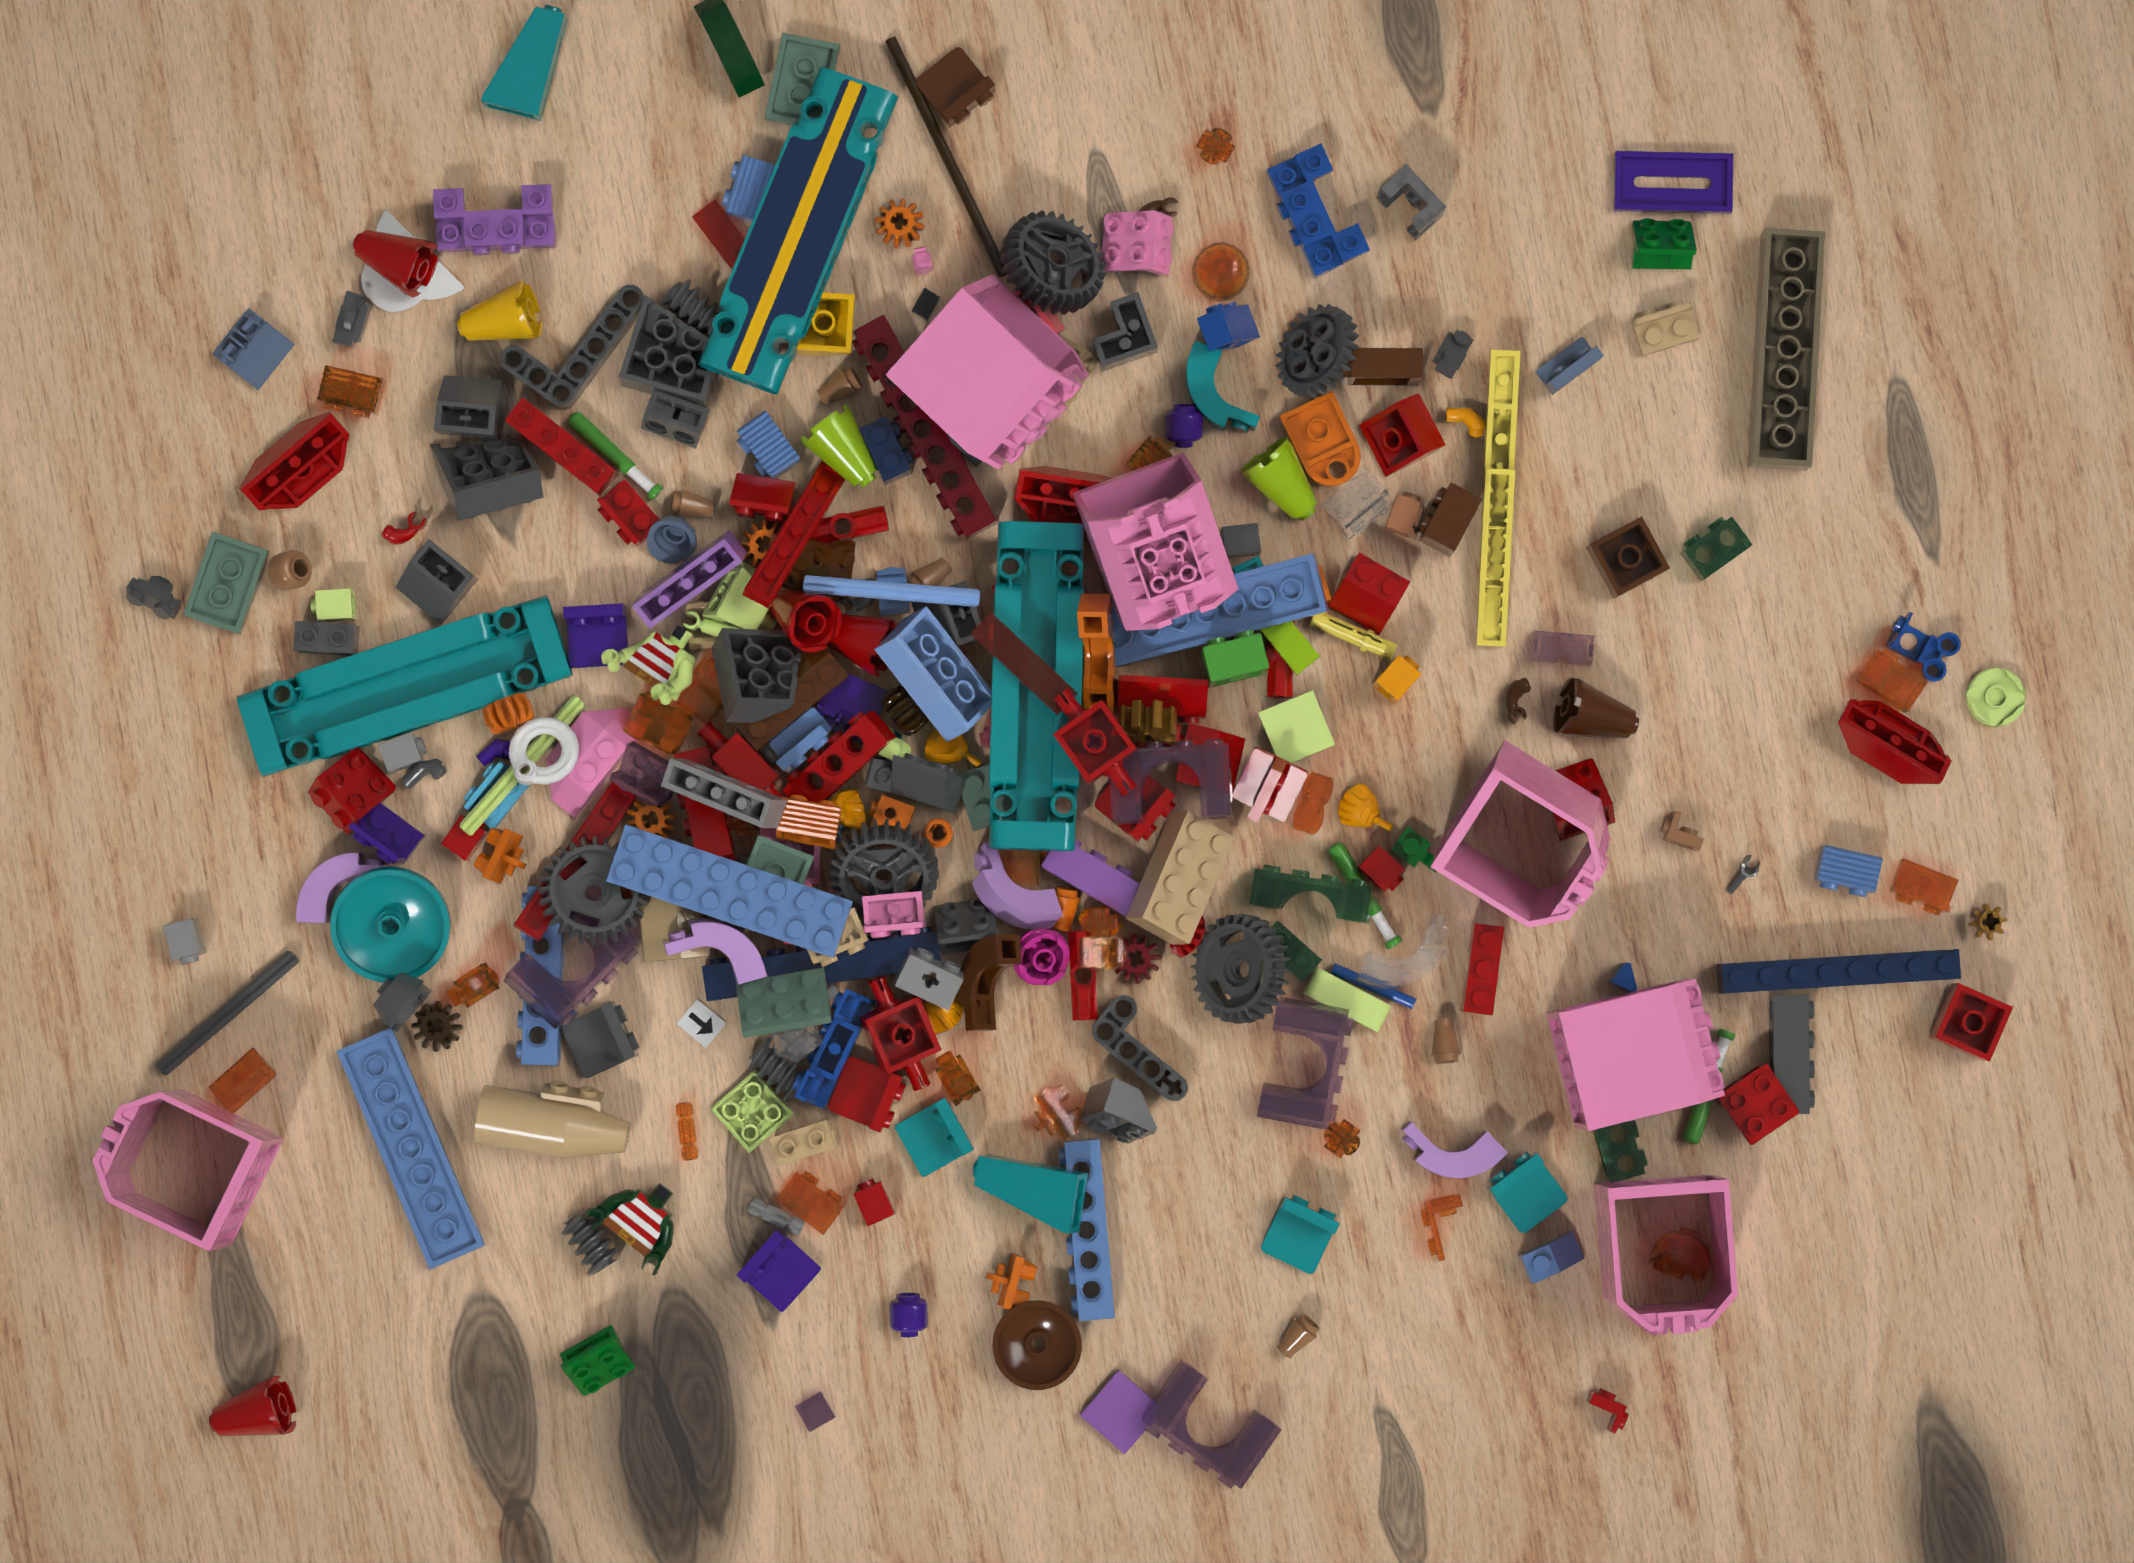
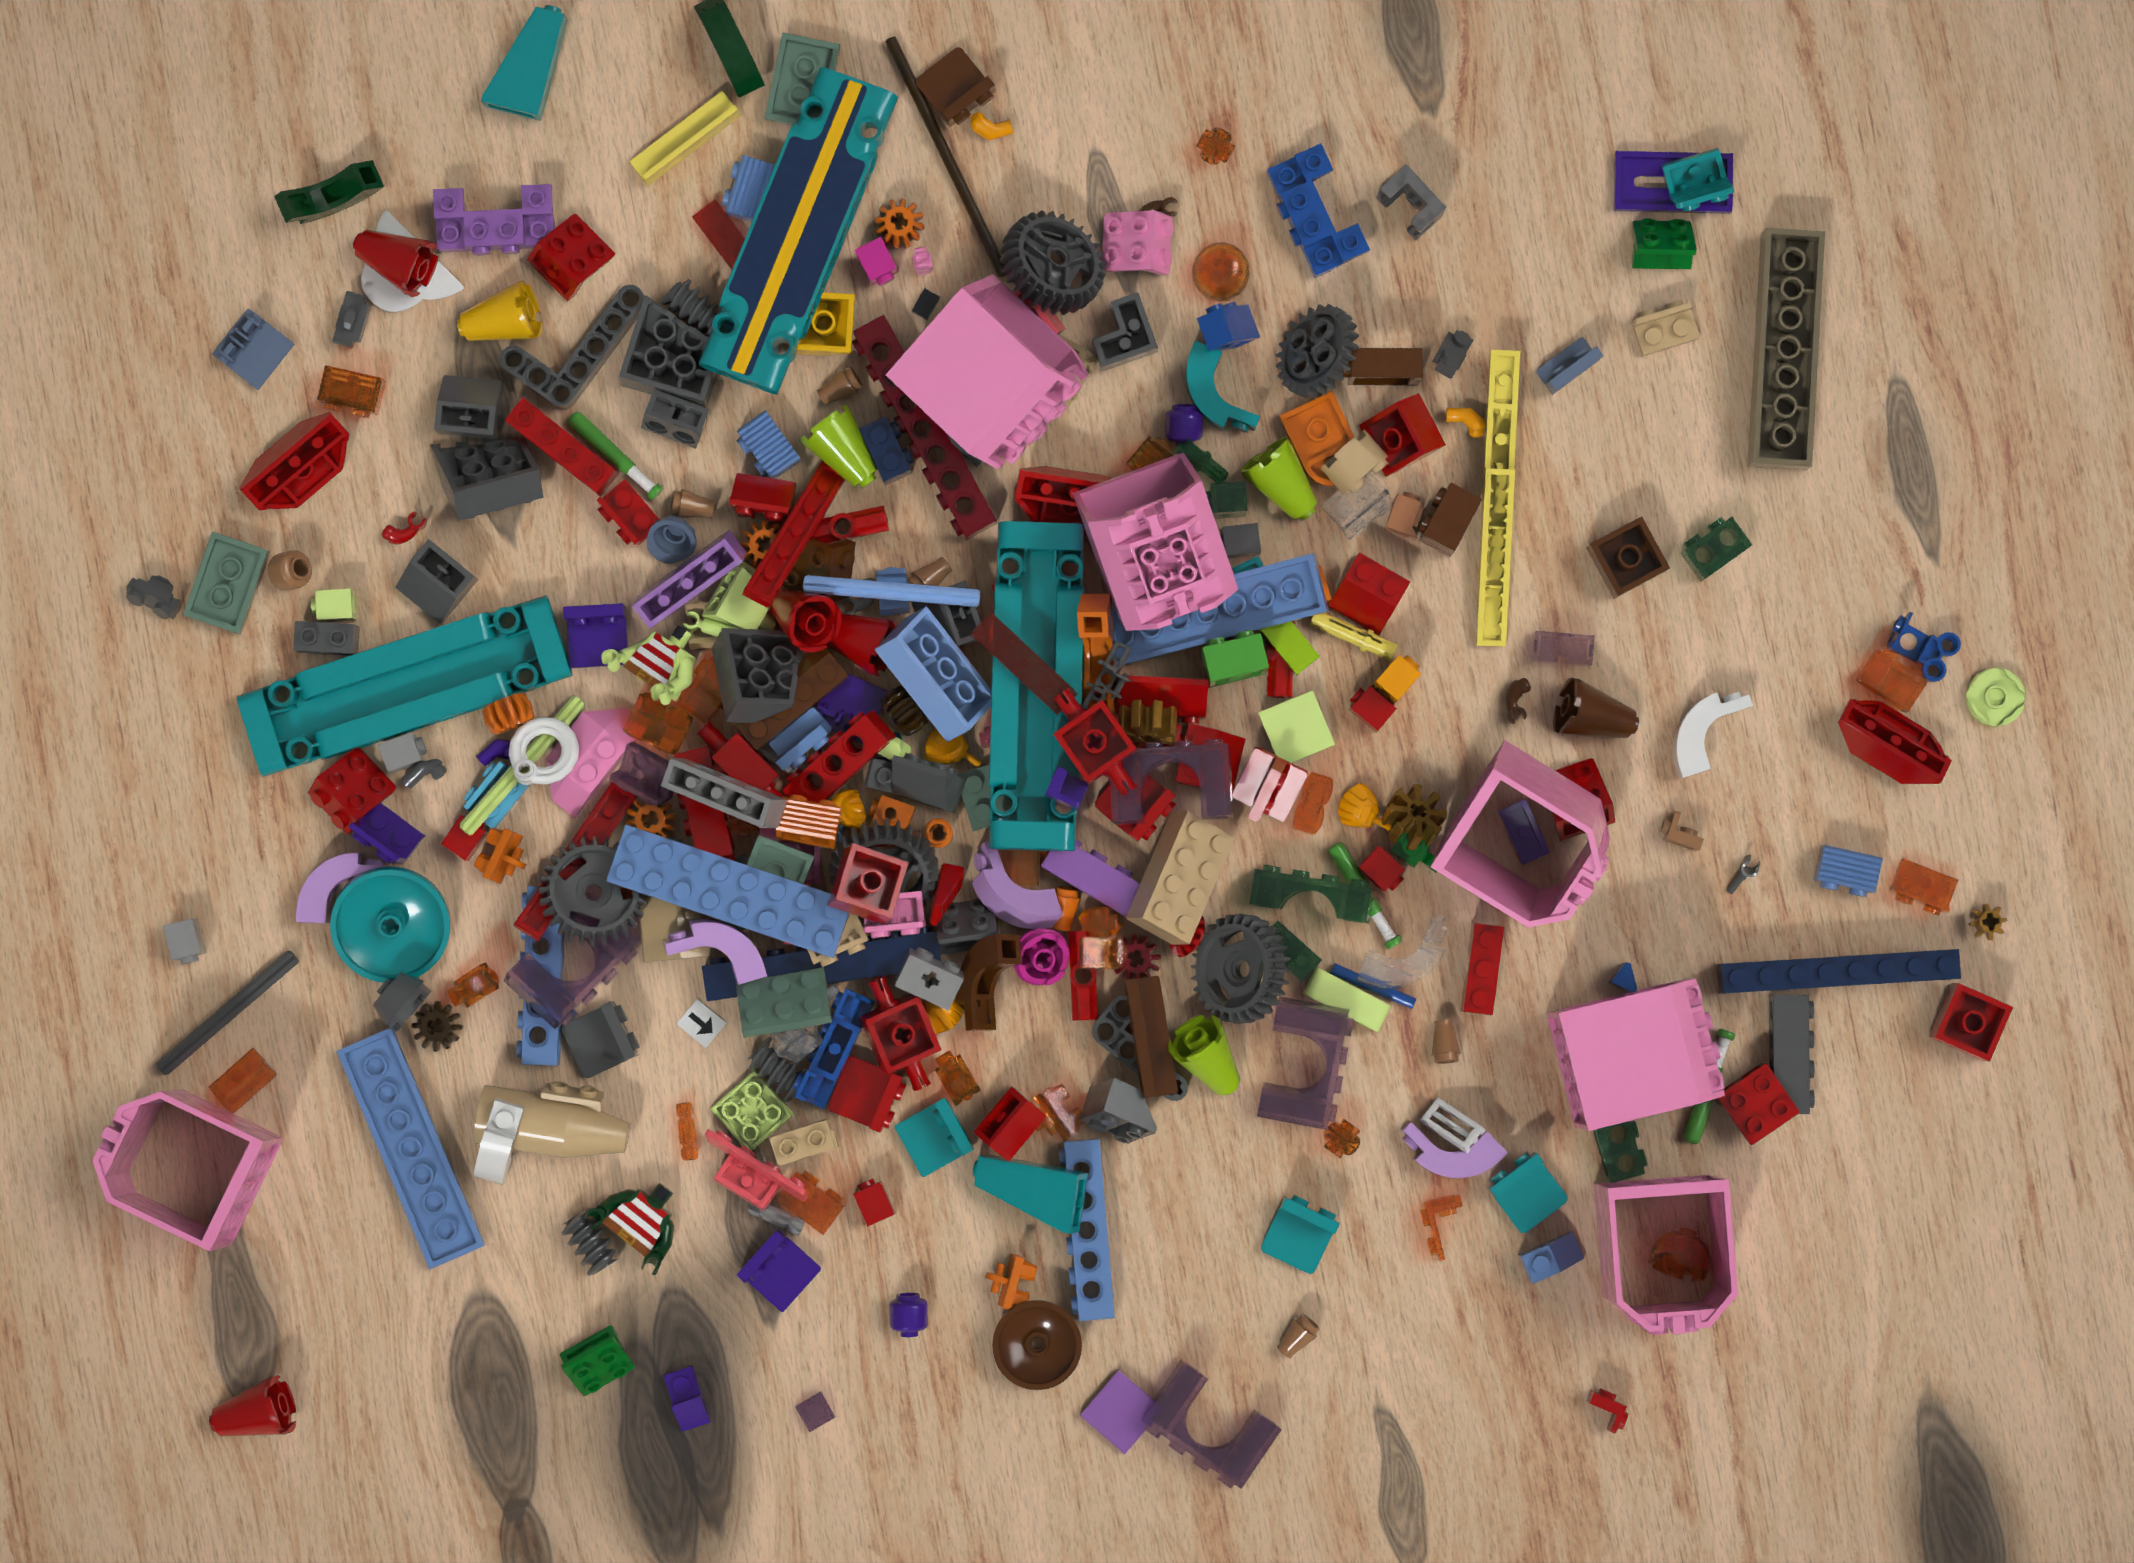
(331, 195): none -> dark green arch
(498, 1141): none -> white arch
(570, 256): none -> red bracket
(685, 138): none -> light yellow panel
(687, 1398): none -> dark purple slope
(750, 1177): none -> coral bracket
(868, 883): none -> red brick
(876, 262): none -> dark pink brick
(948, 887): none -> red slope
(989, 130): none -> light orange arm
(1010, 1124): none -> red slope
(1066, 789): none -> dark purple panel
(1116, 670): none -> dark grey piece
(1150, 1036): none -> reddish brown panel
(1202, 461): none -> clear green axle
(1205, 1053): none -> lime cone
(1228, 499): none -> clear green brick
(1354, 463): none -> tan cylinder
(1371, 708): none -> red brick
(1414, 817): none -> pearl gold gear
(1471, 1138): none -> white tile
(1523, 832): none -> dark purple plate
(1689, 738): none -> white arch
(1697, 180): none -> teal bracket

